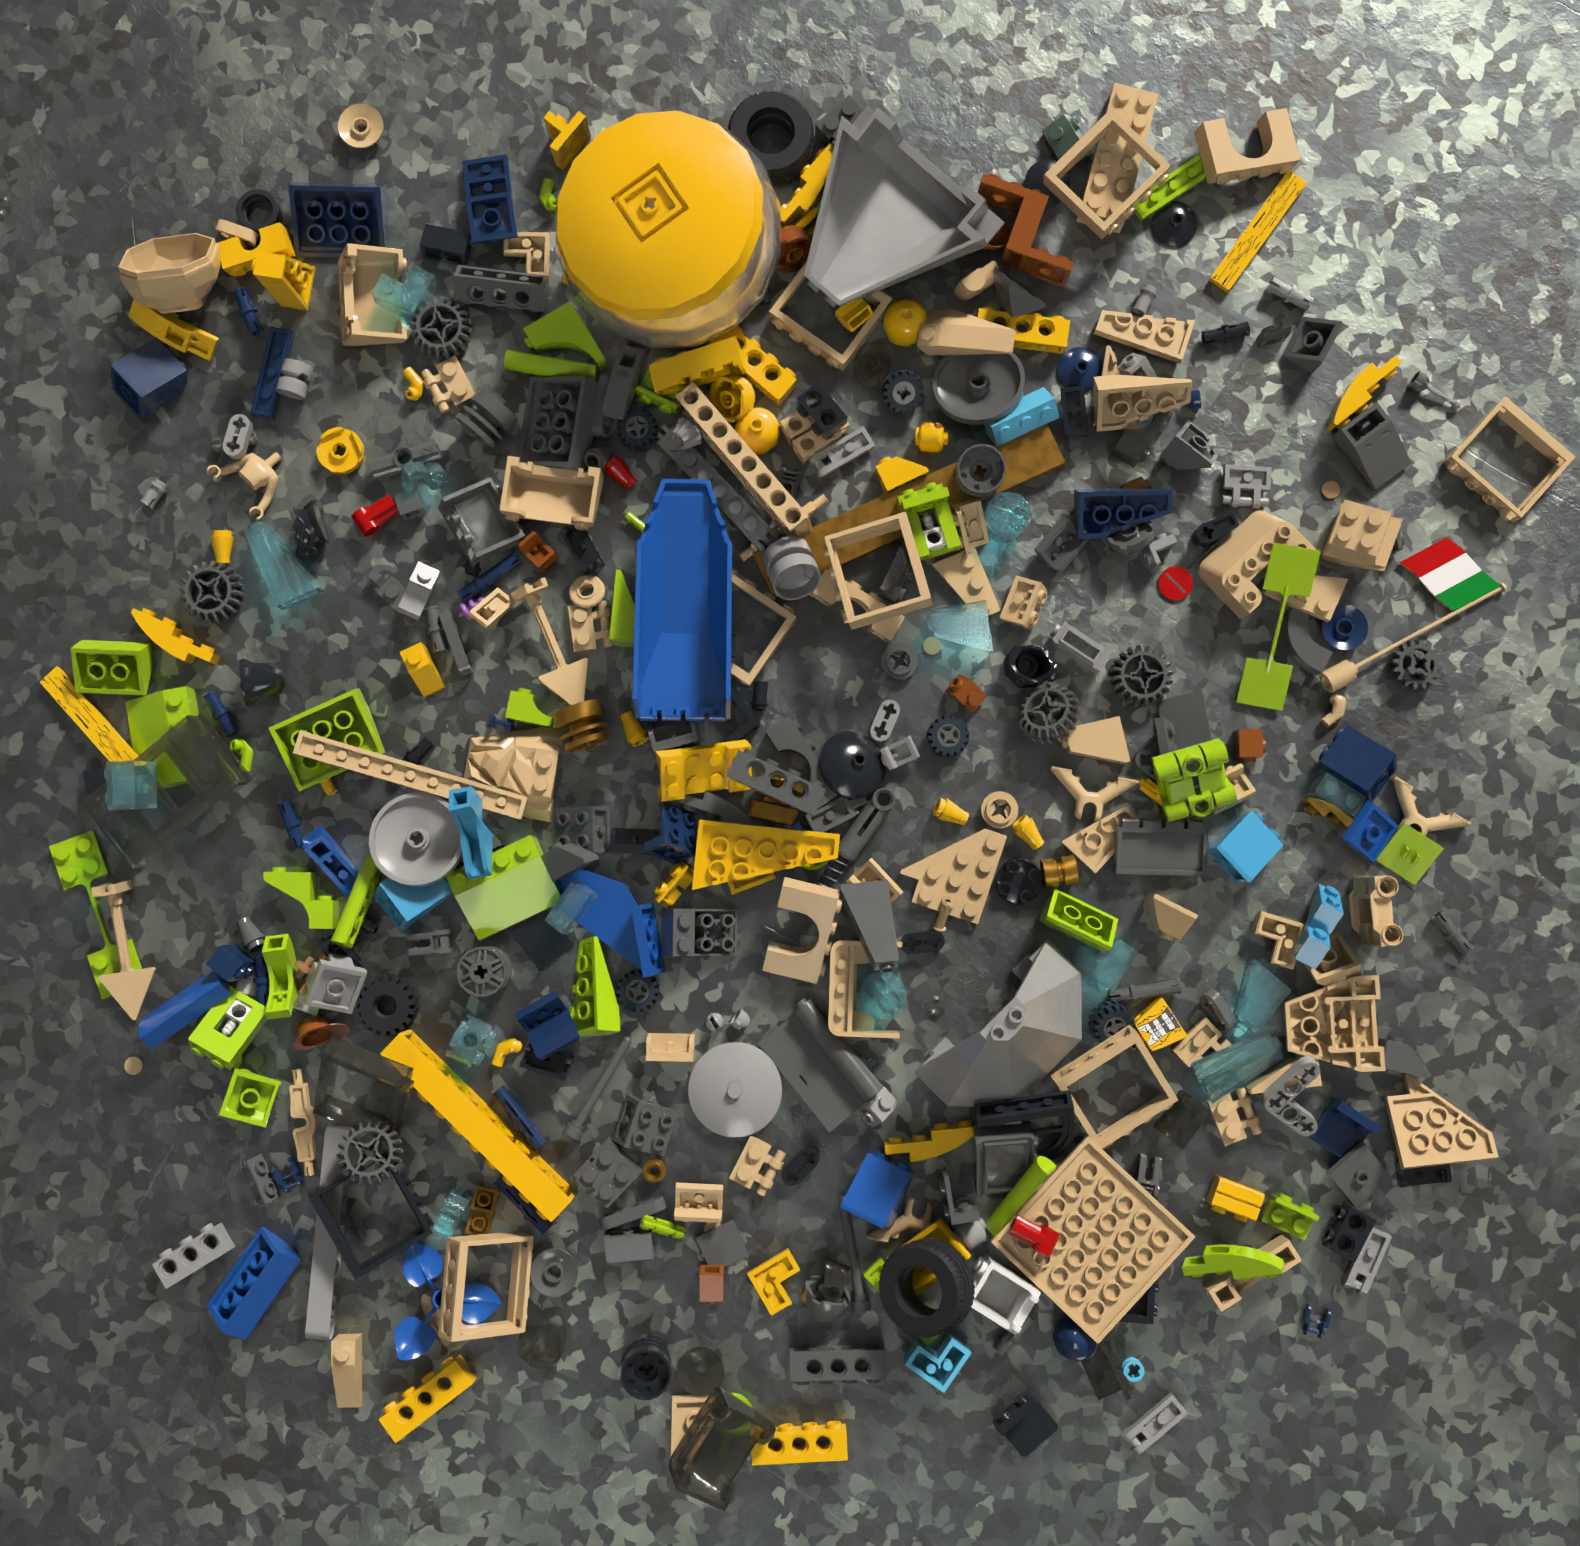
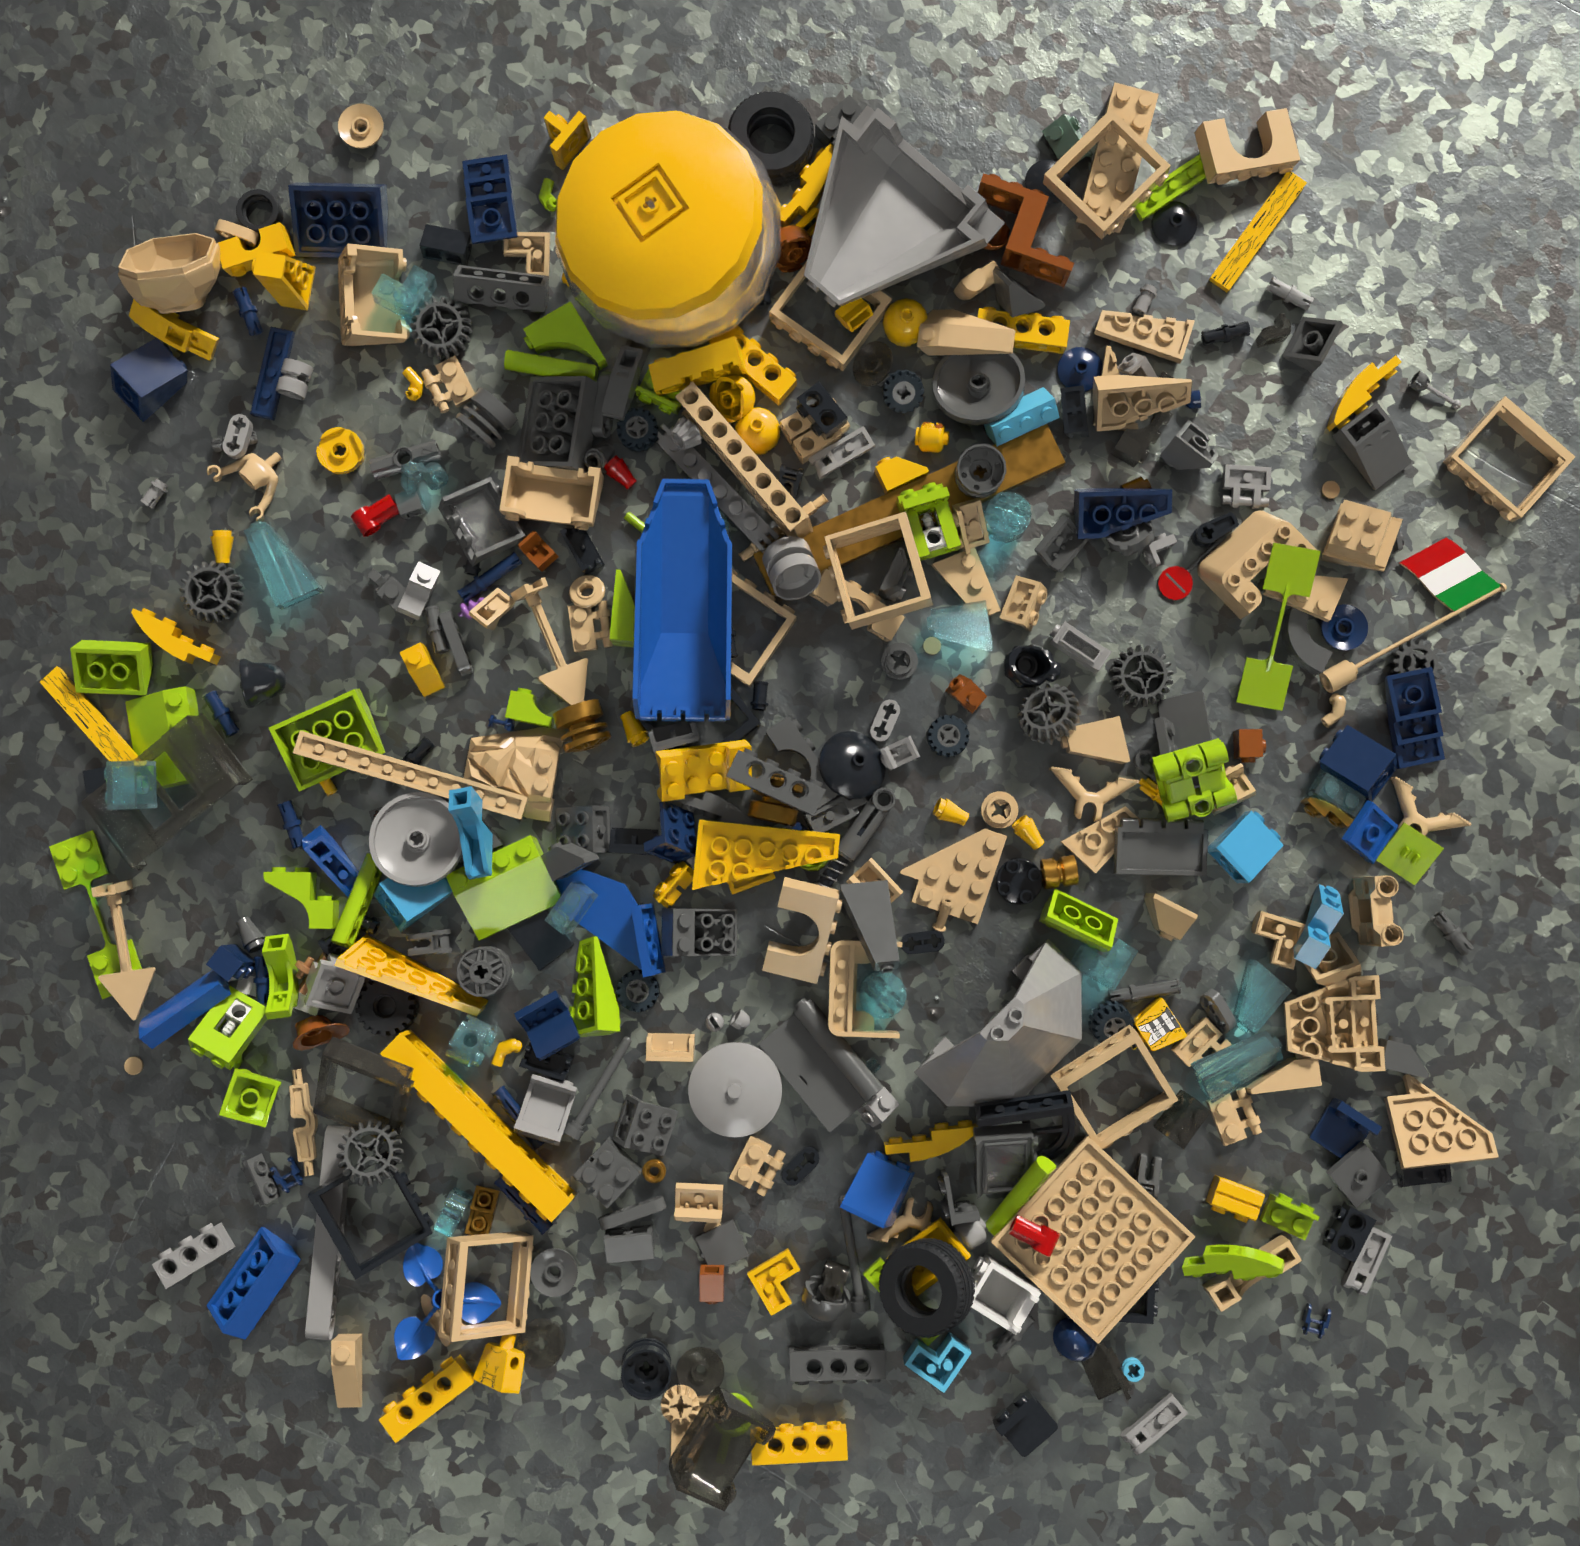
(244, 751): lime arm -> none
(309, 530): black piece -> none
(386, 965): none -> yellow wing
(501, 1366): none -> yellow torso
(545, 1109): none -> light grey panel
(662, 1227): lime axle -> none
(671, 1398): none -> tan gear
(1285, 1100): light grey beam -> none
(1414, 717): none -> dark blue slope

